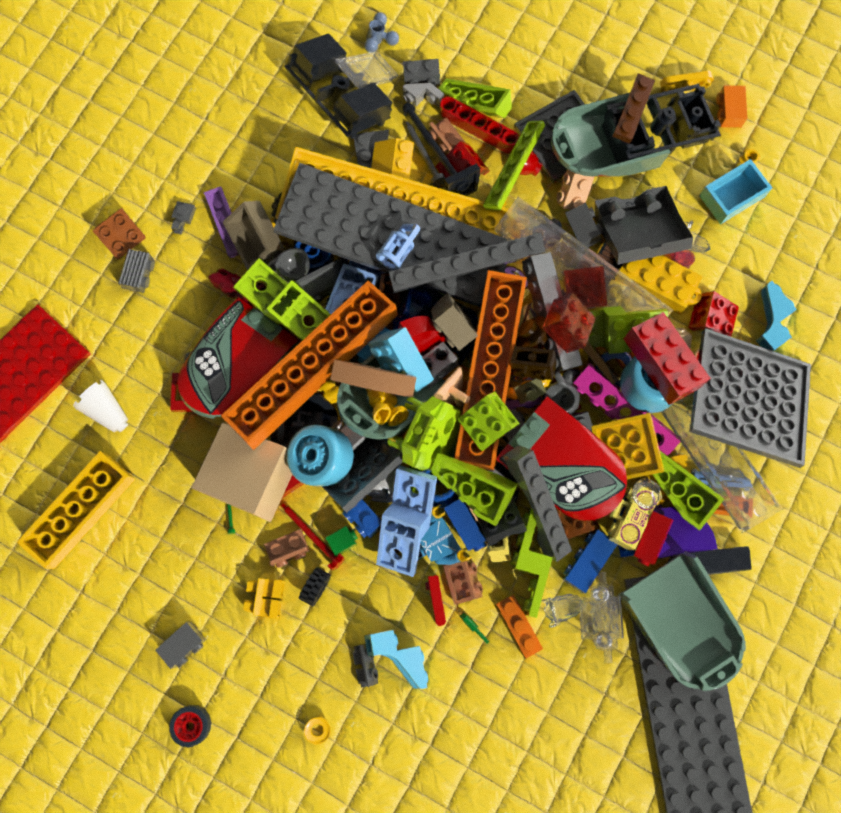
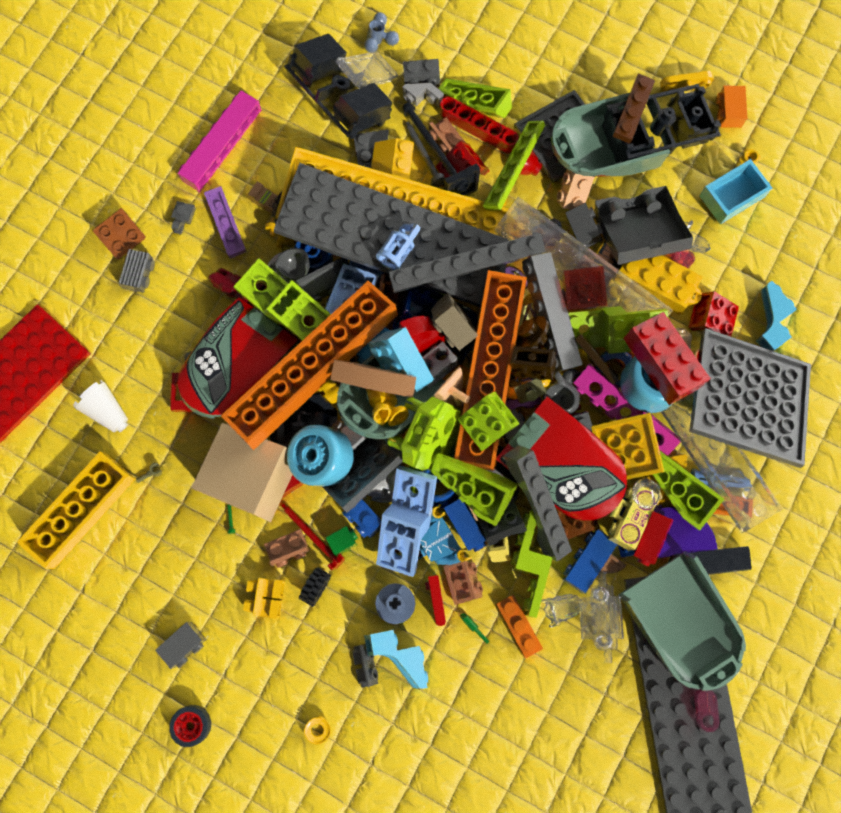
(150, 473): none -> olive hand
(219, 141): none -> dark pink brick
(253, 233): dark tan piece -> none
(262, 197): none -> medium nougat leg
(395, 603): none -> sand blue piece
(569, 323): clear red brick -> none
(613, 565): none -> medium nougat tile
(706, 705): none -> clear pink piece

